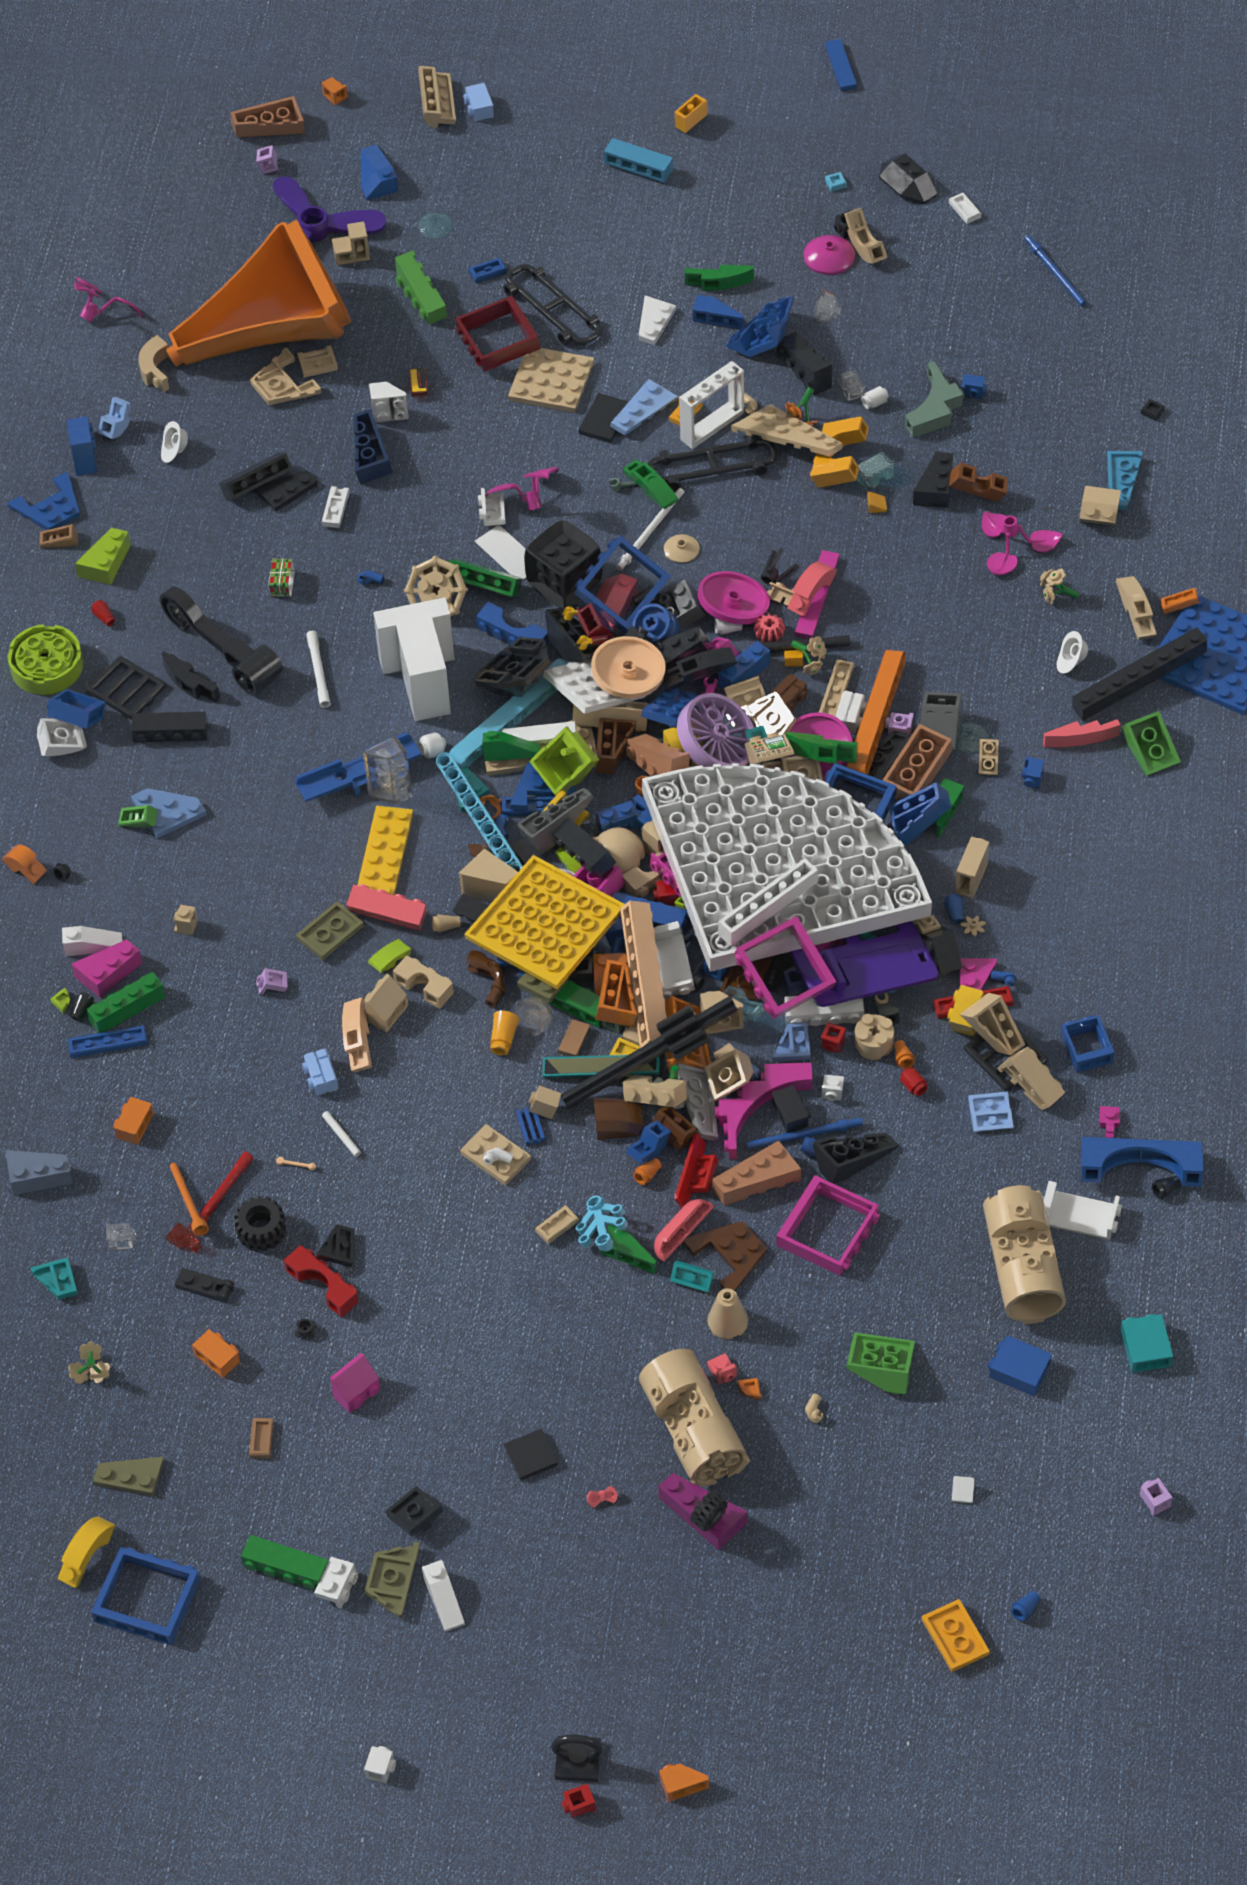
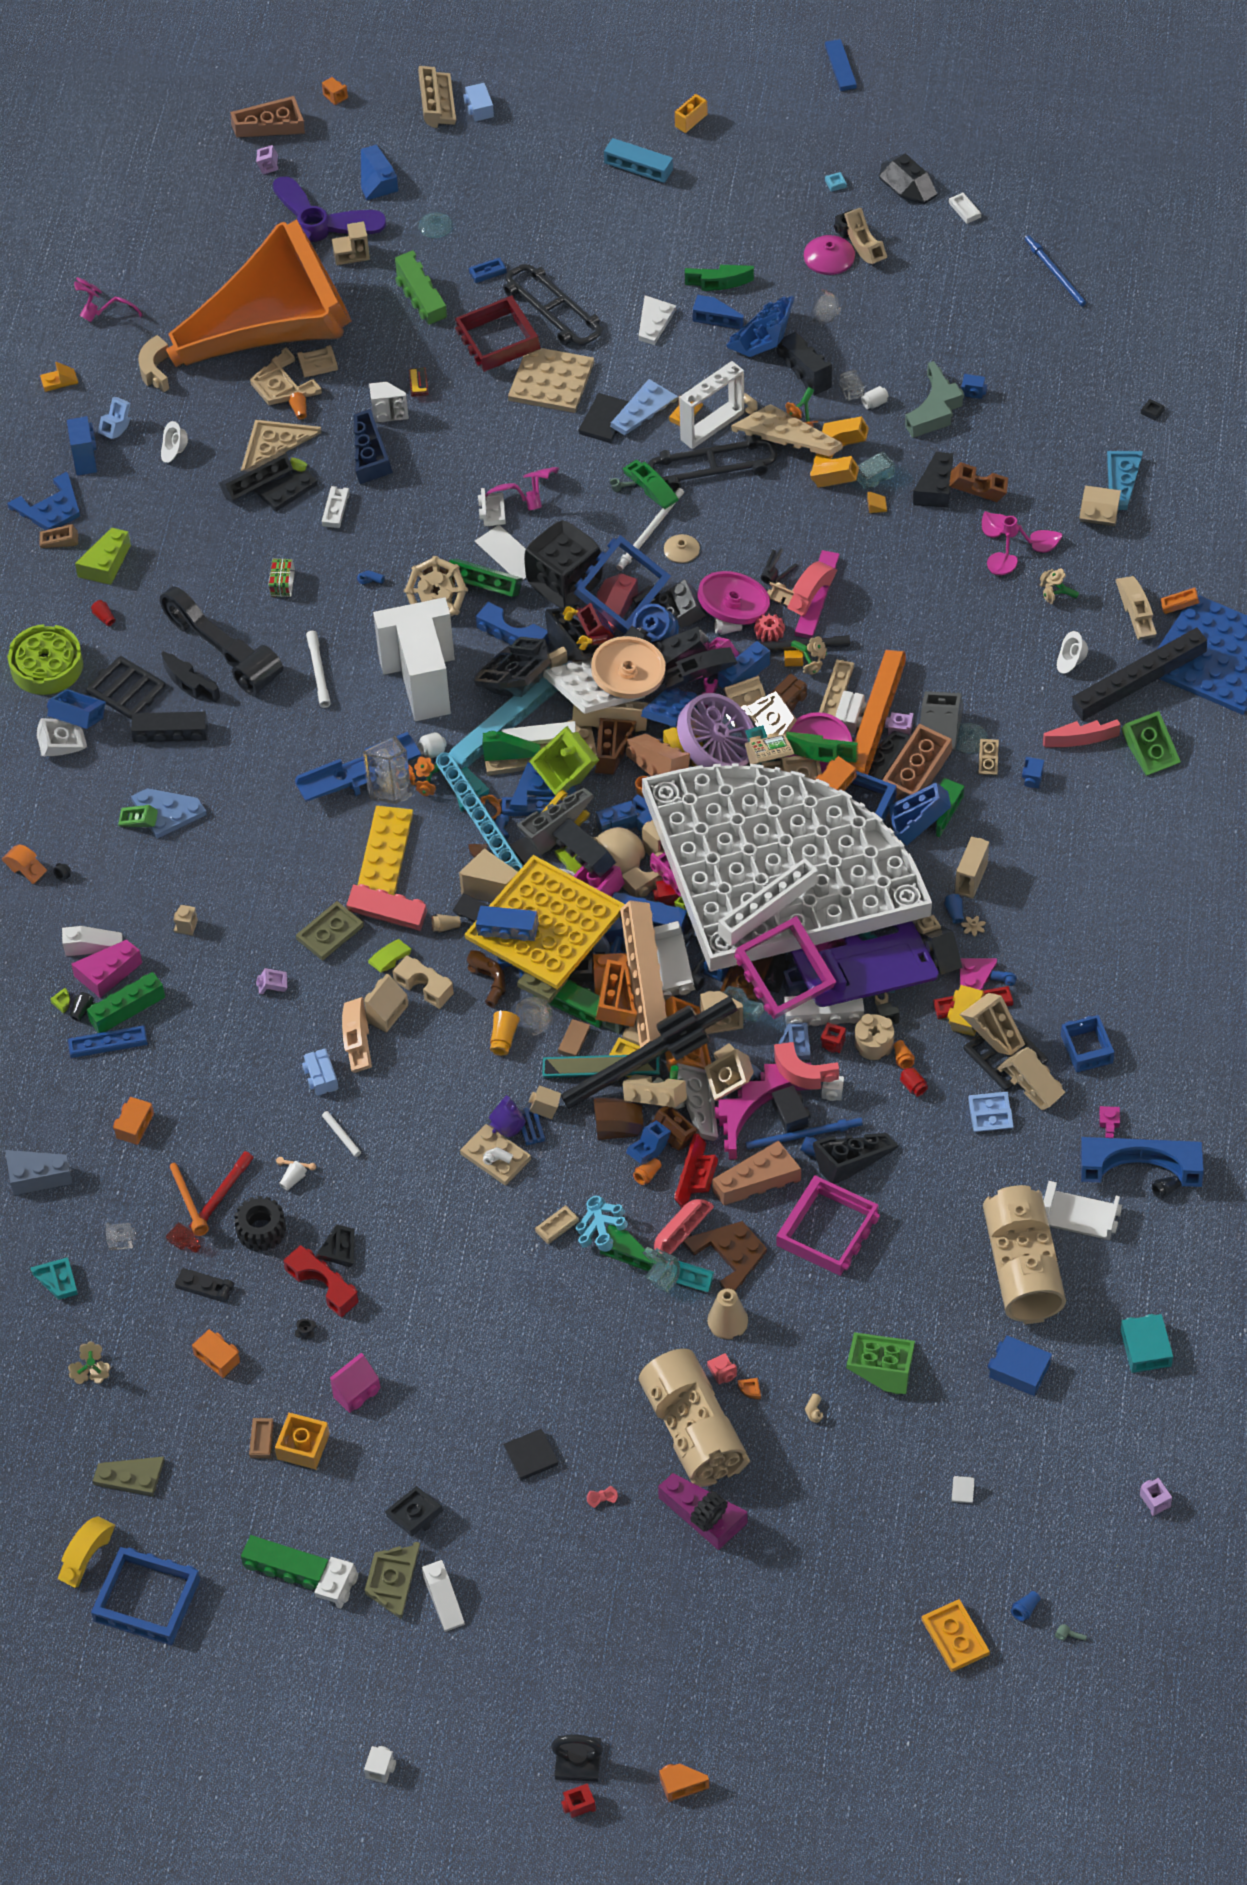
(61, 378): none -> light orange slope
(275, 437): none -> tan tile
(293, 1175): none -> white cone
(298, 404): none -> orange cone
(298, 464): none -> lime tile
(302, 1441): none -> light orange brick
(424, 768): none -> orange plant
(506, 1118): none -> dark purple helmet
(507, 923): none -> blue brick
(558, 657): none -> tan tile
(664, 1271): none -> clear light blue brick
(800, 1073): none -> coral arch
(838, 774): none -> orange brick
(1064, 1631): none -> sand green hand

